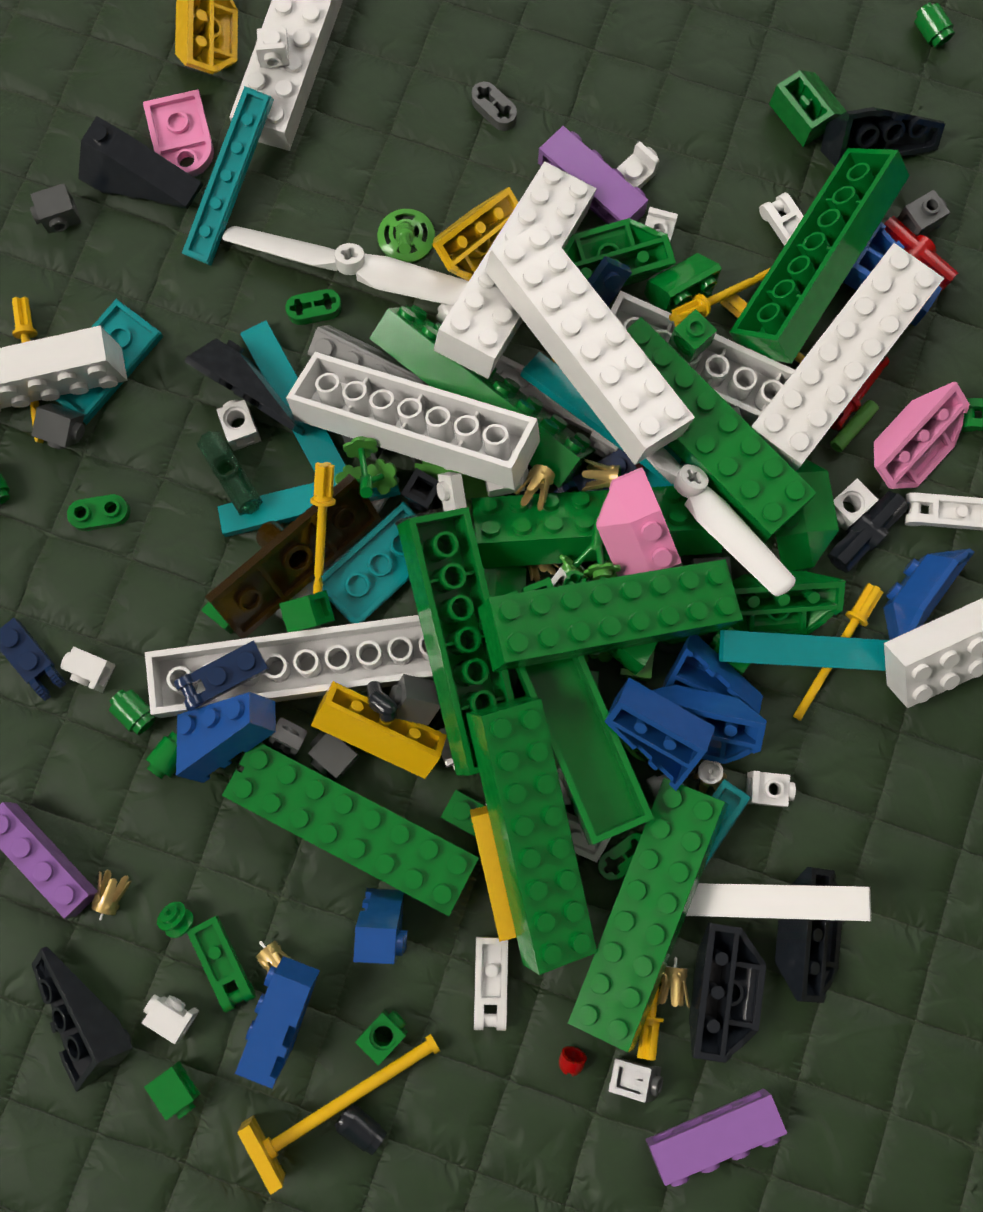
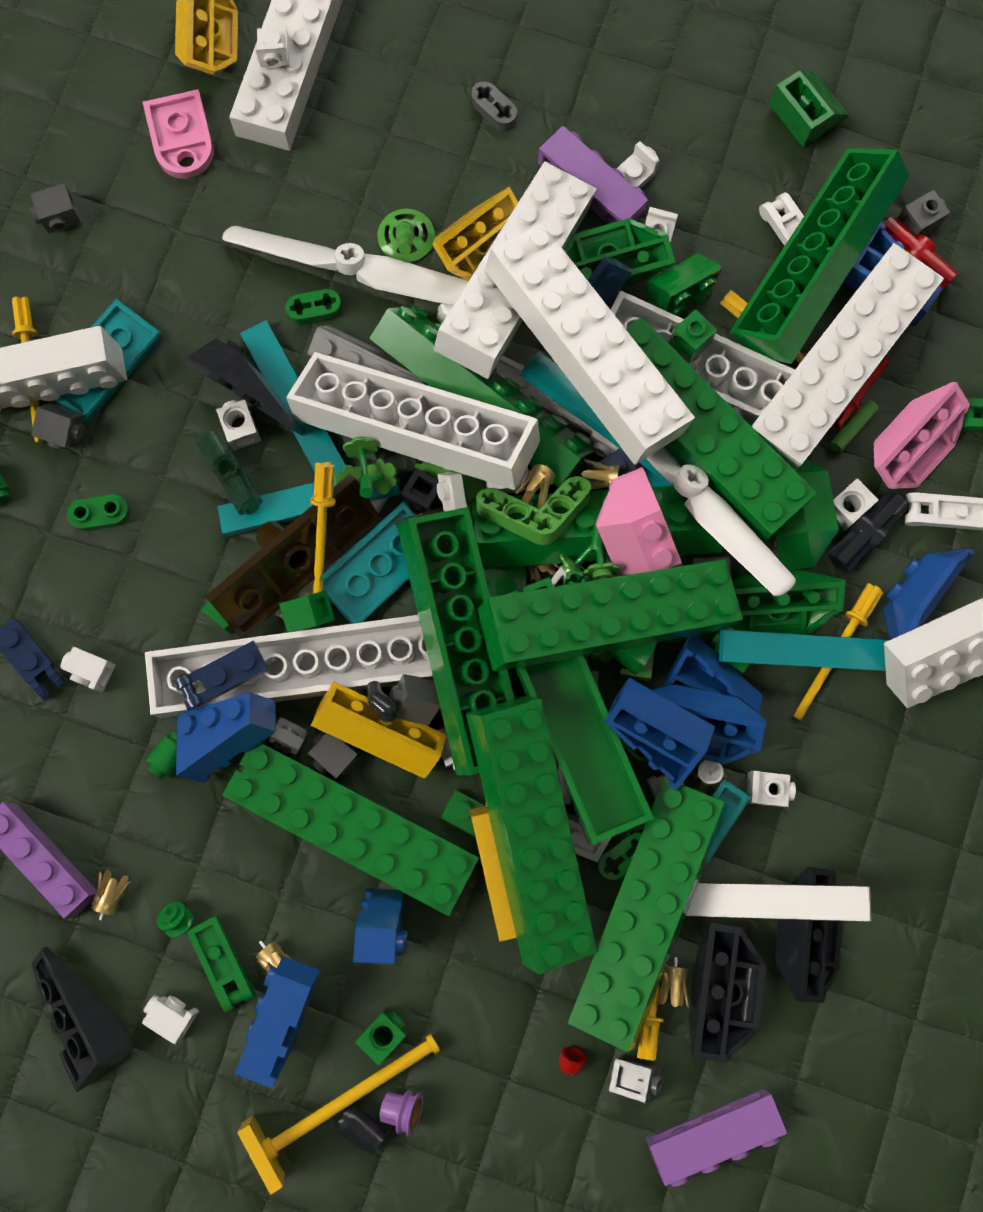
(124, 166): black wedge -> none
(131, 711): green brick -> none
(173, 1092): green brick -> none
(228, 175): teal tile -> none
(402, 1111): none -> medium lavender piece
(491, 982): white plate -> none
(547, 524): none -> bright green beam
(703, 304): yellow piece -> none
(880, 130): black wedge -> none
(934, 24): green brick -> none

